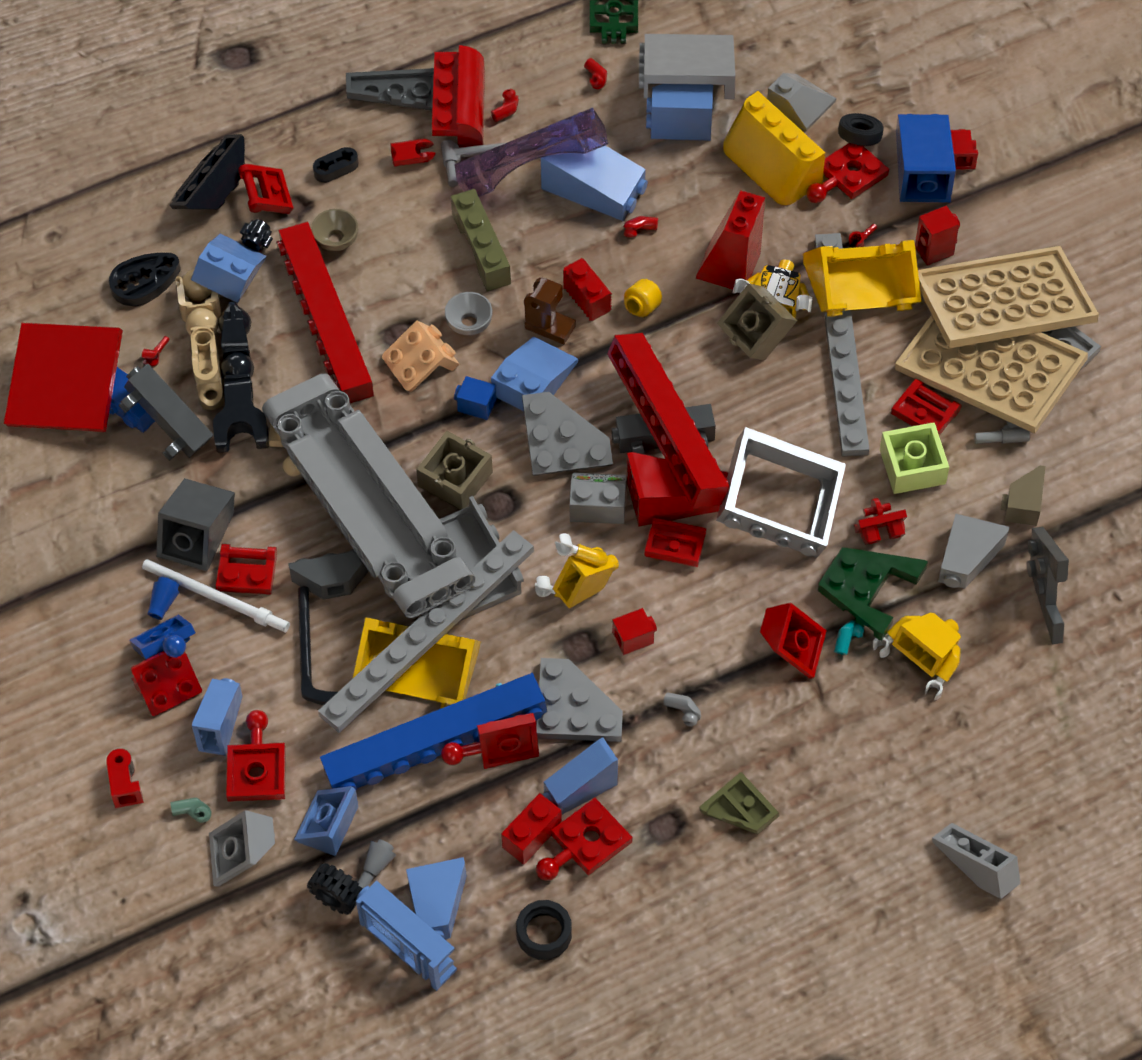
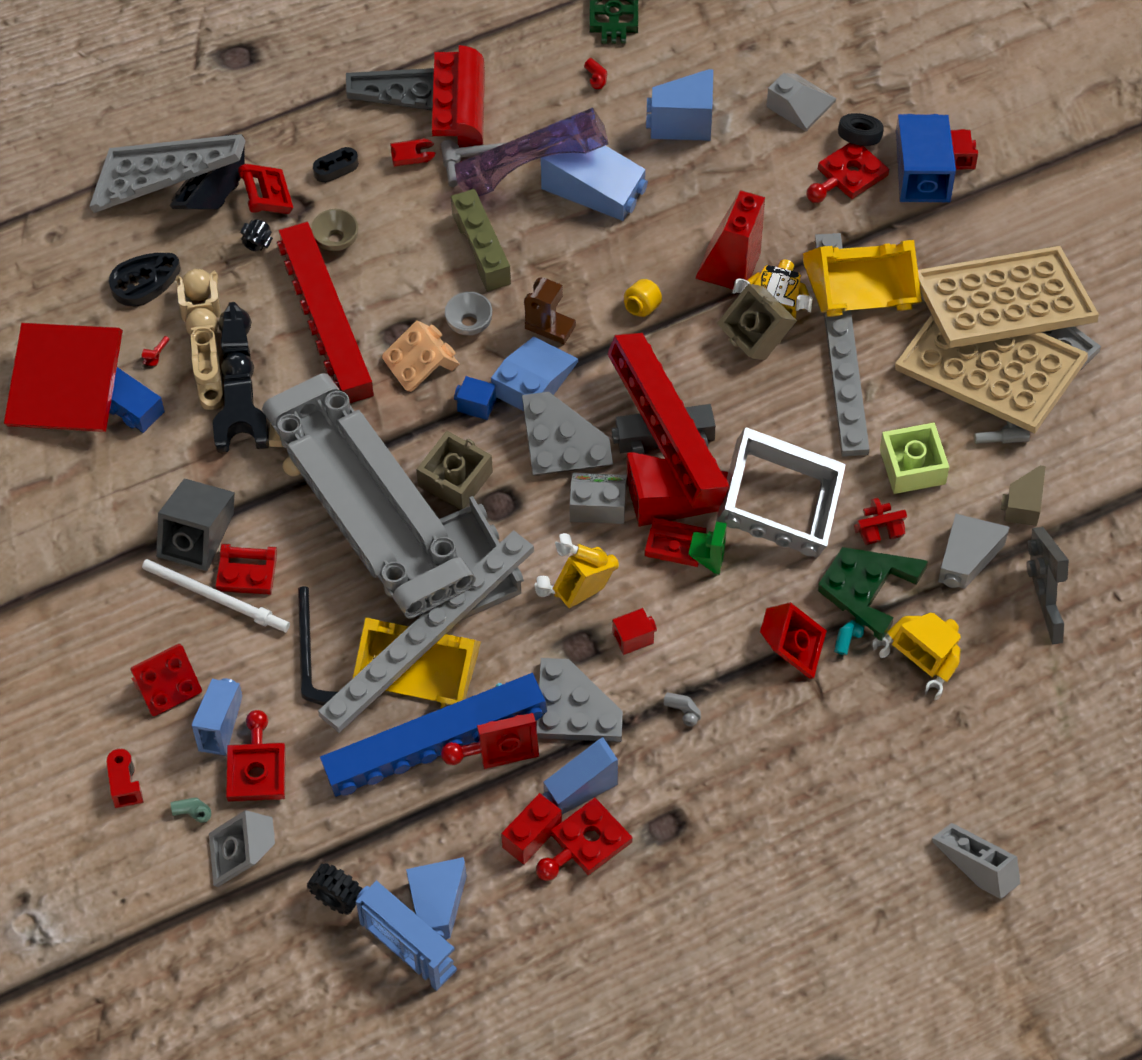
(150, 167): none -> light grey wing
(162, 596): blue cone -> none
(167, 410): dark grey brick -> none
(167, 637): blue plate -> none
(227, 267): medium blue slope -> none
(328, 819): medium blue slope -> none
(329, 575): dark grey slope -> none
(377, 858): light grey cone -> none
(508, 106): red arm -> none
(544, 908): black tyre -> none
(587, 289): red brick -> none
(639, 222): red arm -> none
(687, 61): light grey panel -> none
(710, 547): none -> green slope
(741, 805): olive wing -> none
(773, 151): yellow windscreen -> none
(861, 236): red hand -> none
(919, 412): red plate -> none
(937, 235): red brick -> none

